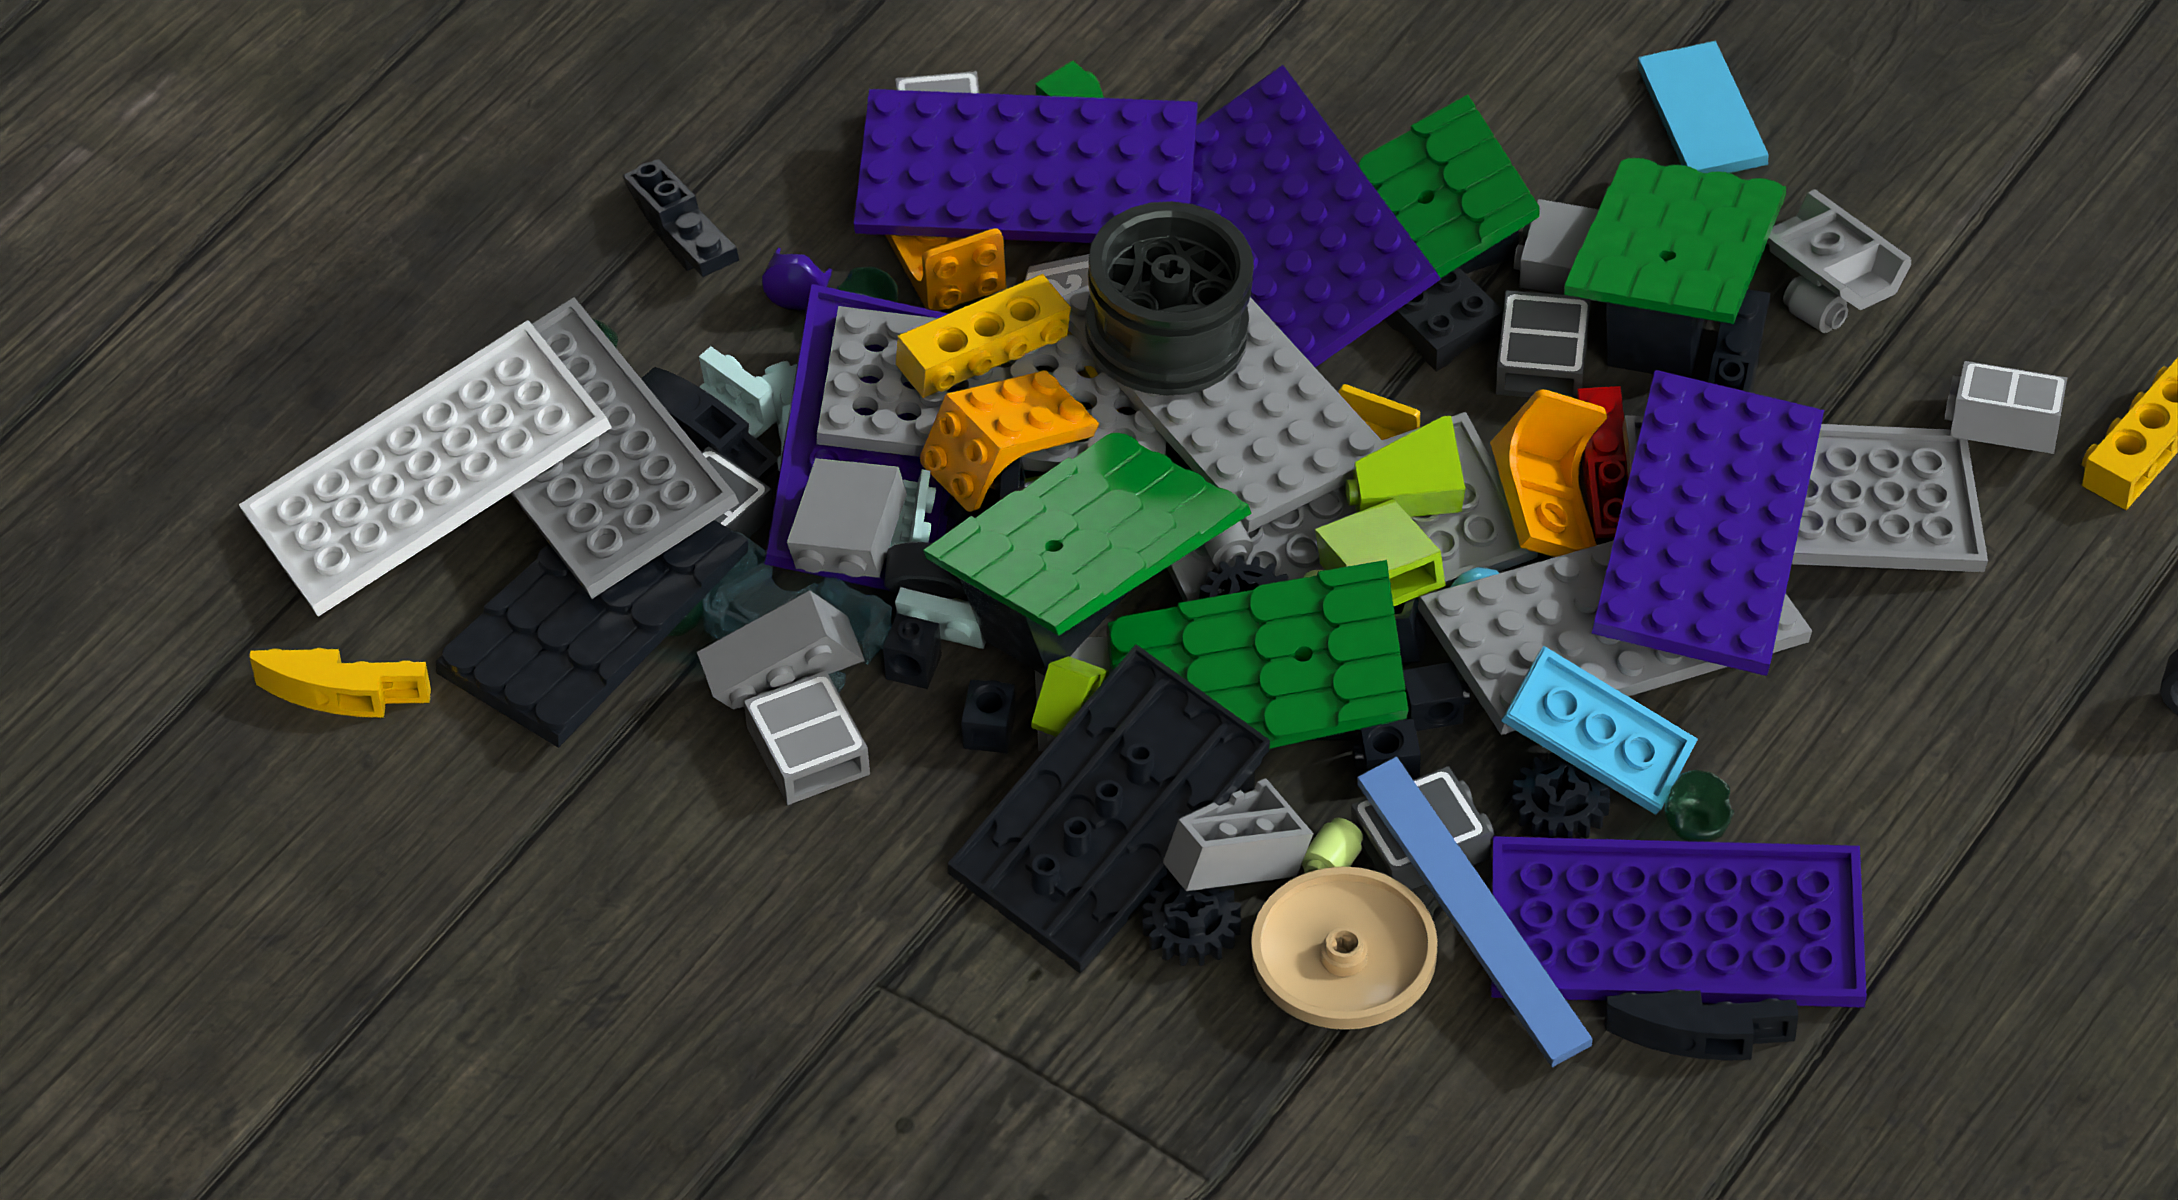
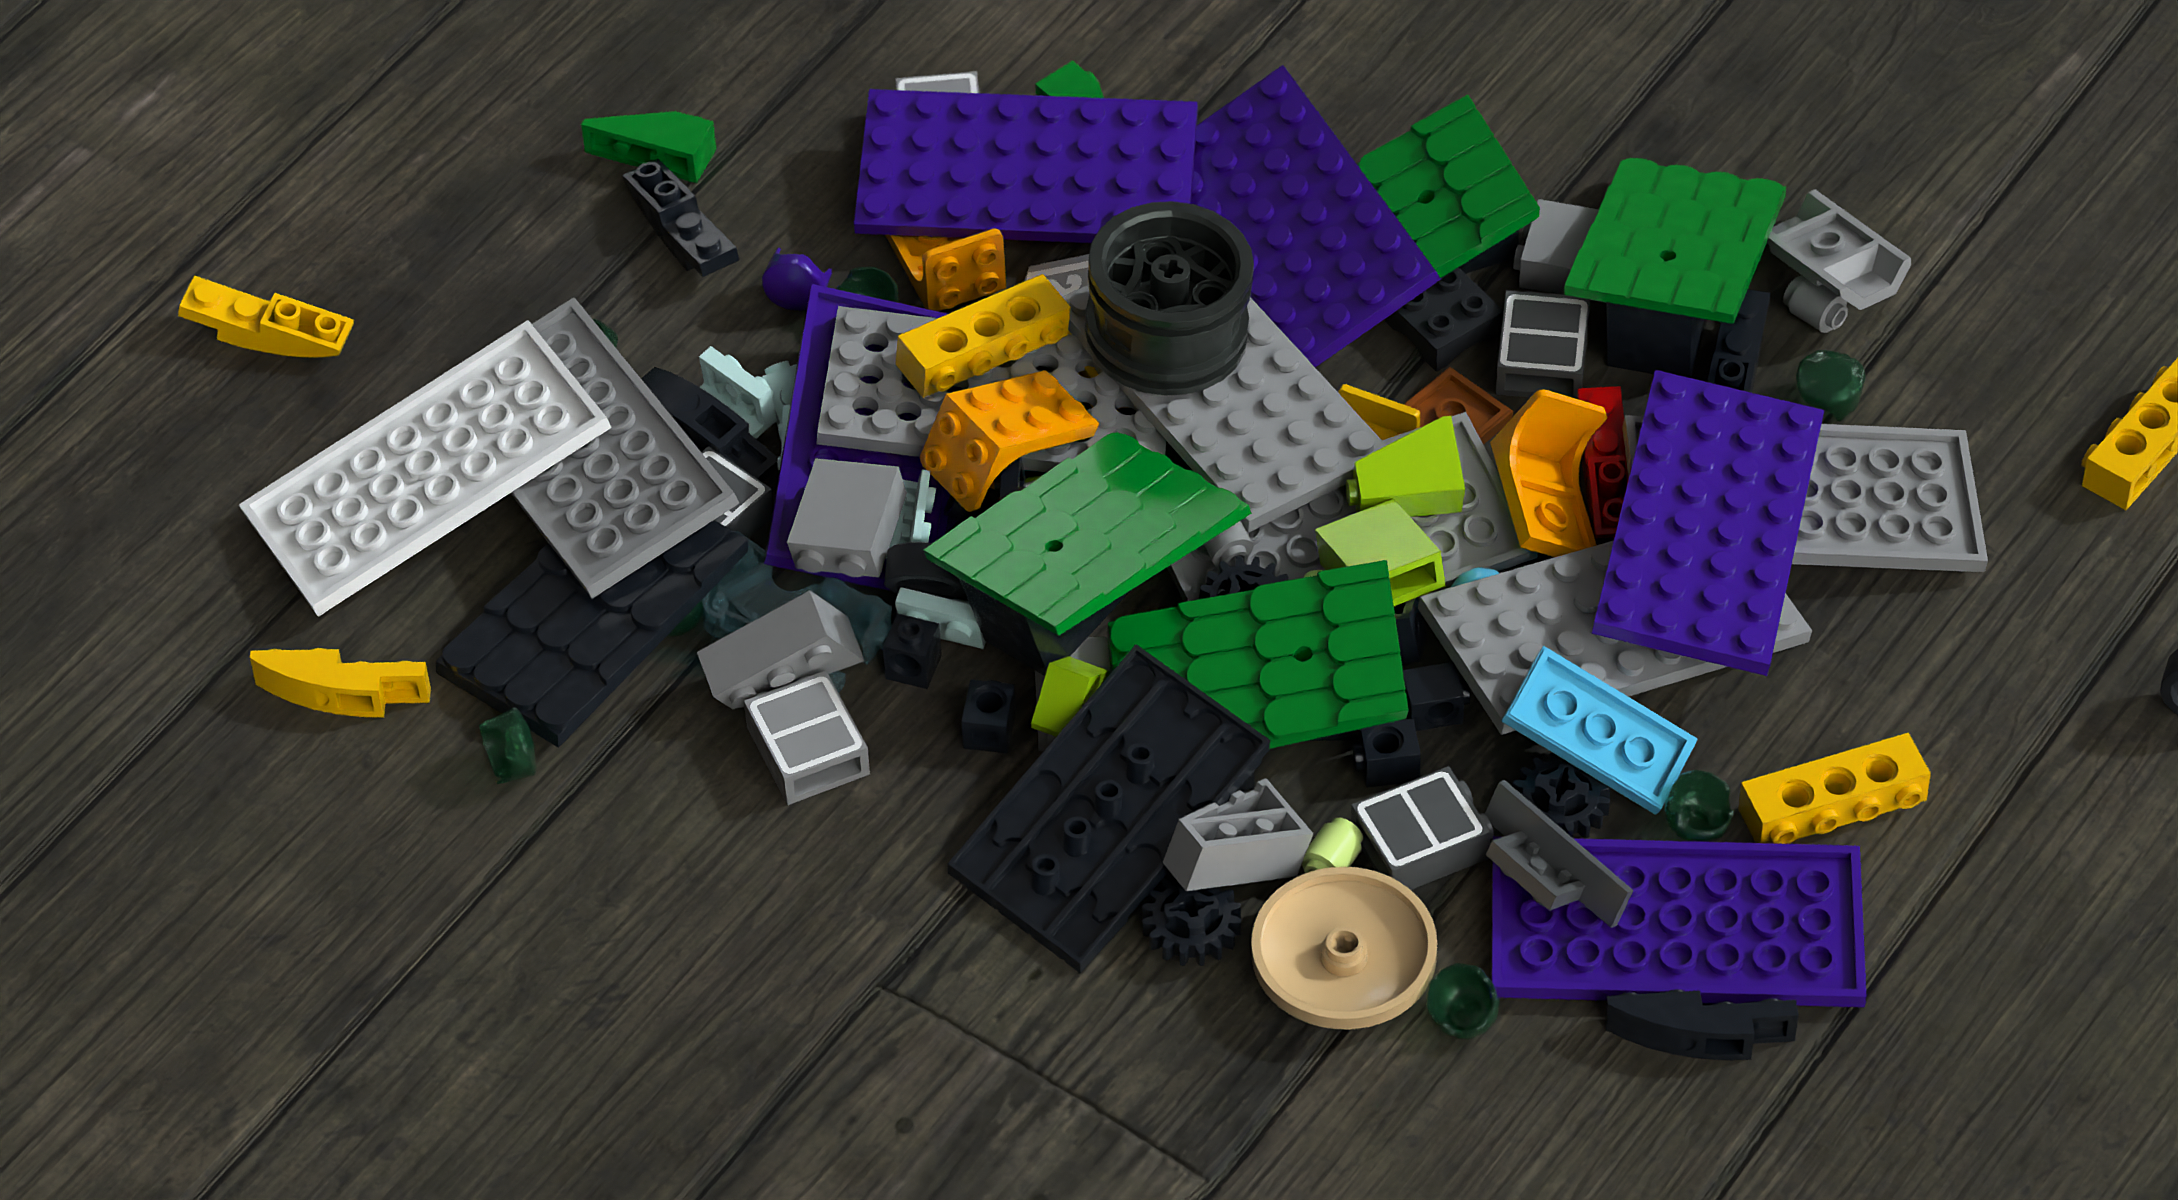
(272, 326): none -> yellow slope
(509, 746): none -> clear green hair
(675, 138): none -> green slope
(1455, 394): none -> dark orange tile
(1462, 1001): none -> clear green hair
(1475, 912): medium blue tile -> none
(1550, 860): none -> dark grey bracket
(1703, 109): medium azure tile -> none
(1831, 382): none -> clear green hair
(1834, 791): none -> yellow brick
(2006, 406): light grey brick -> none

